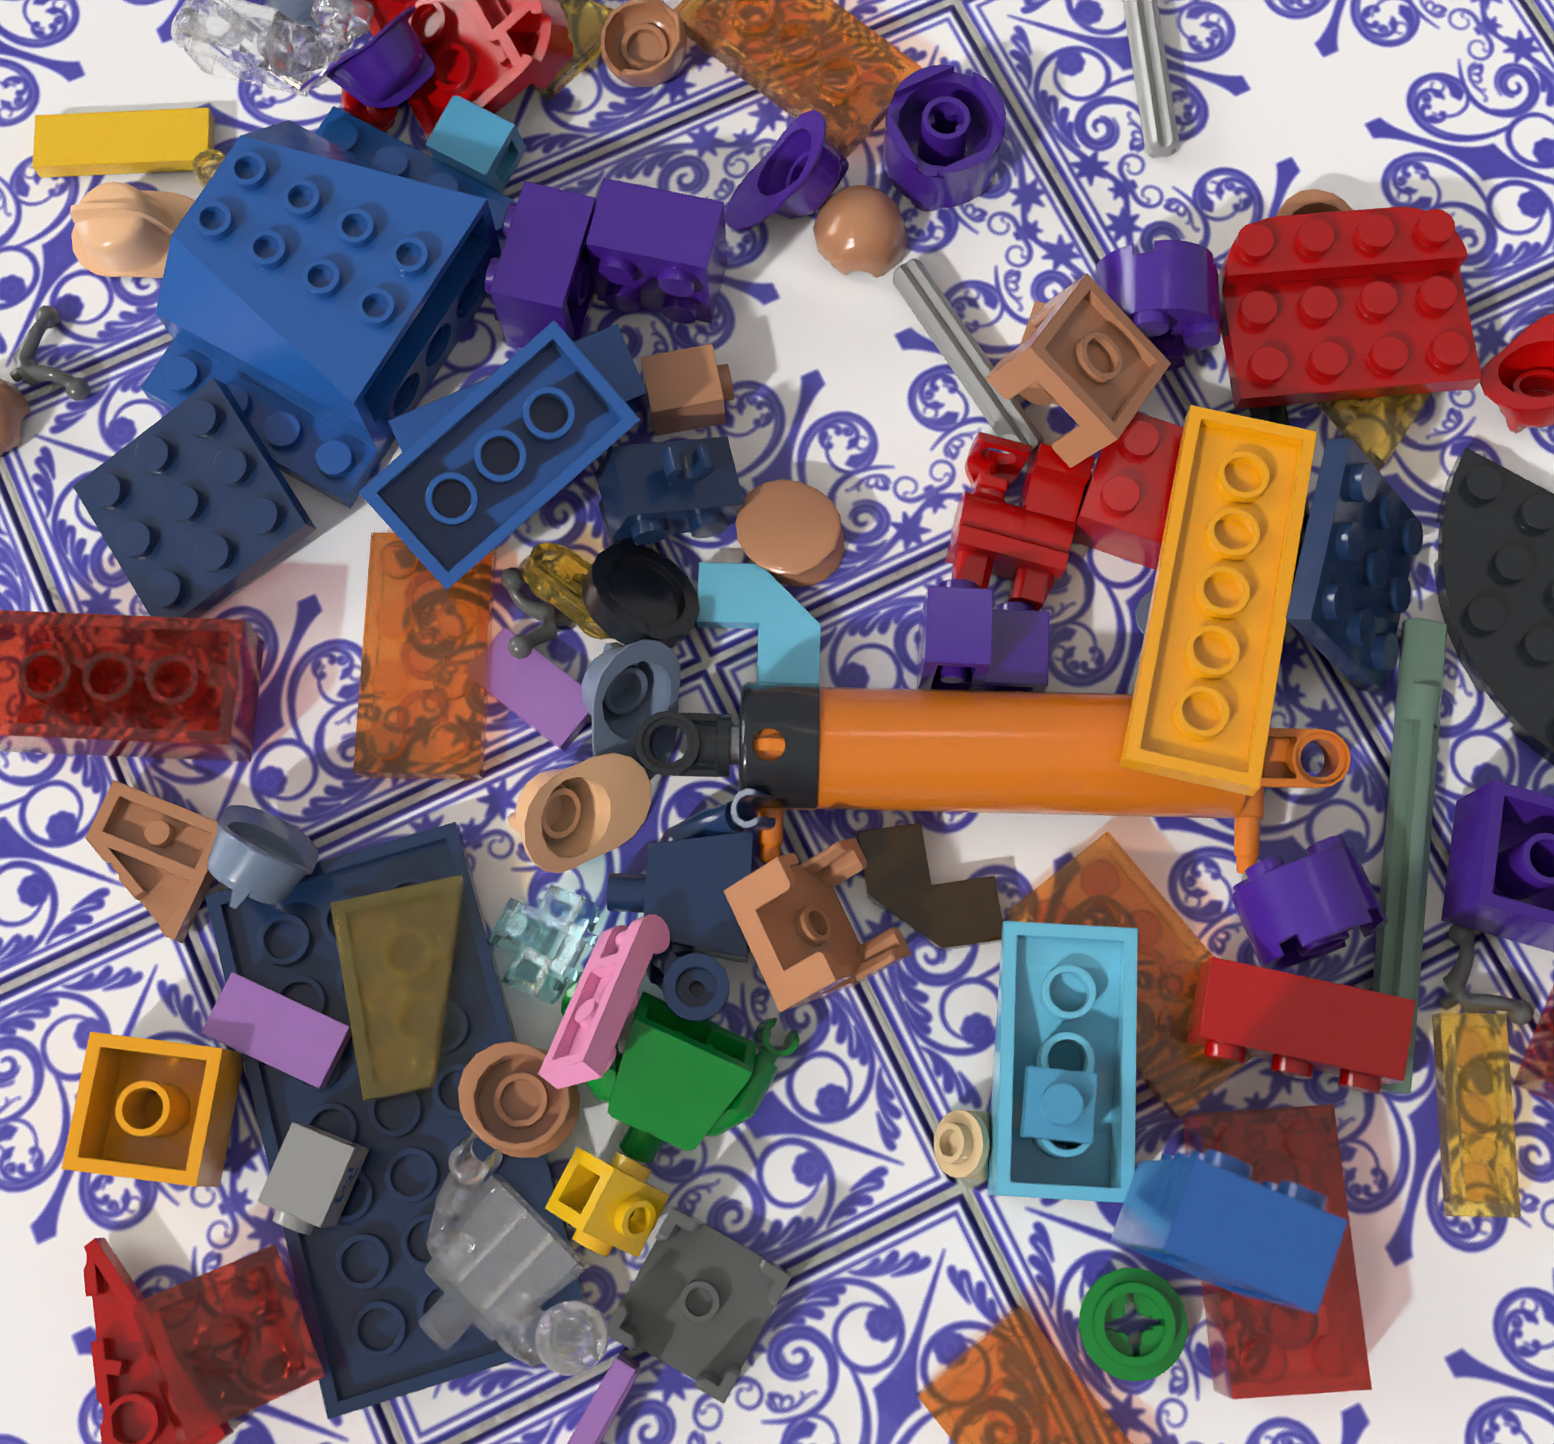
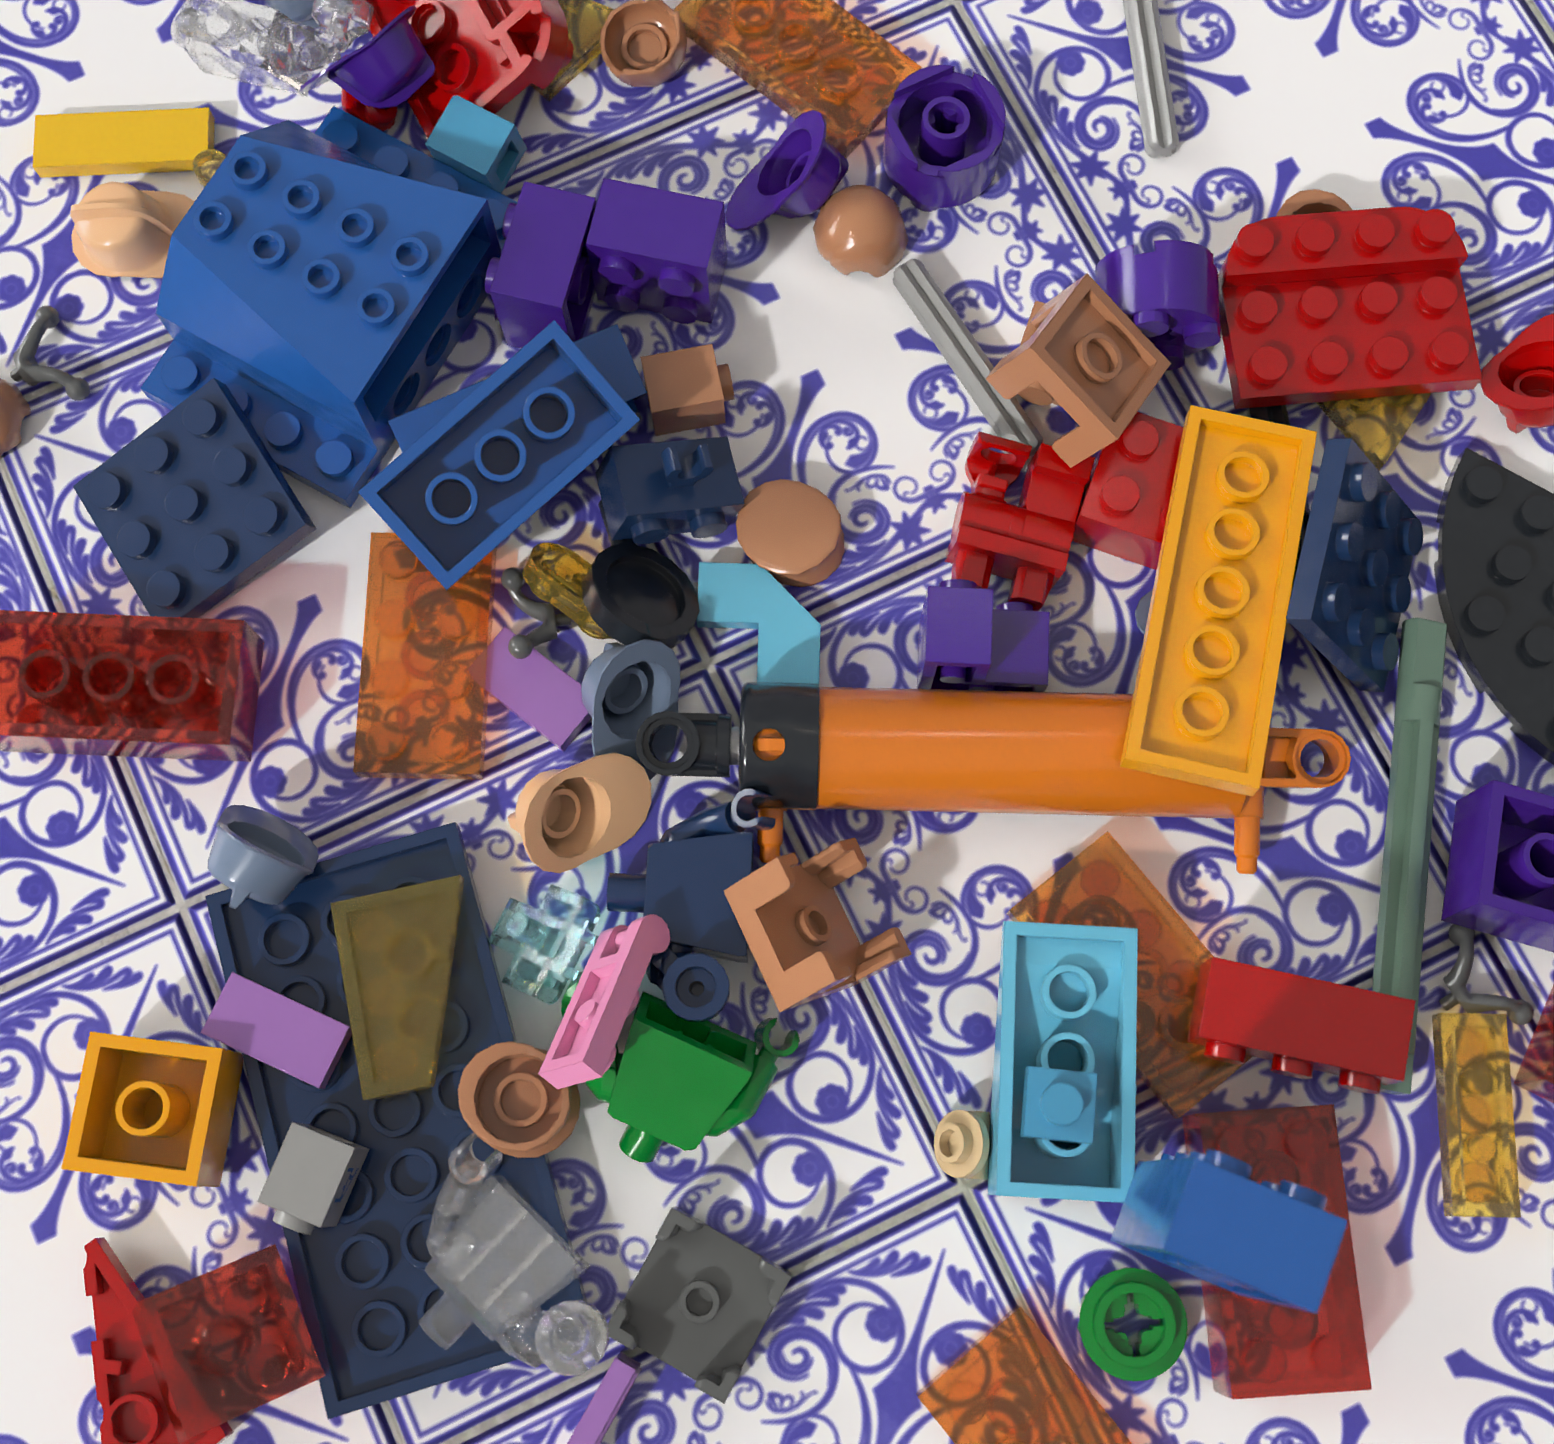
(156, 853): nougat wing -> none
(617, 1212): yellow brick -> none
(943, 913): dark brown tile -> none
(1306, 905): dark purple brick -> none

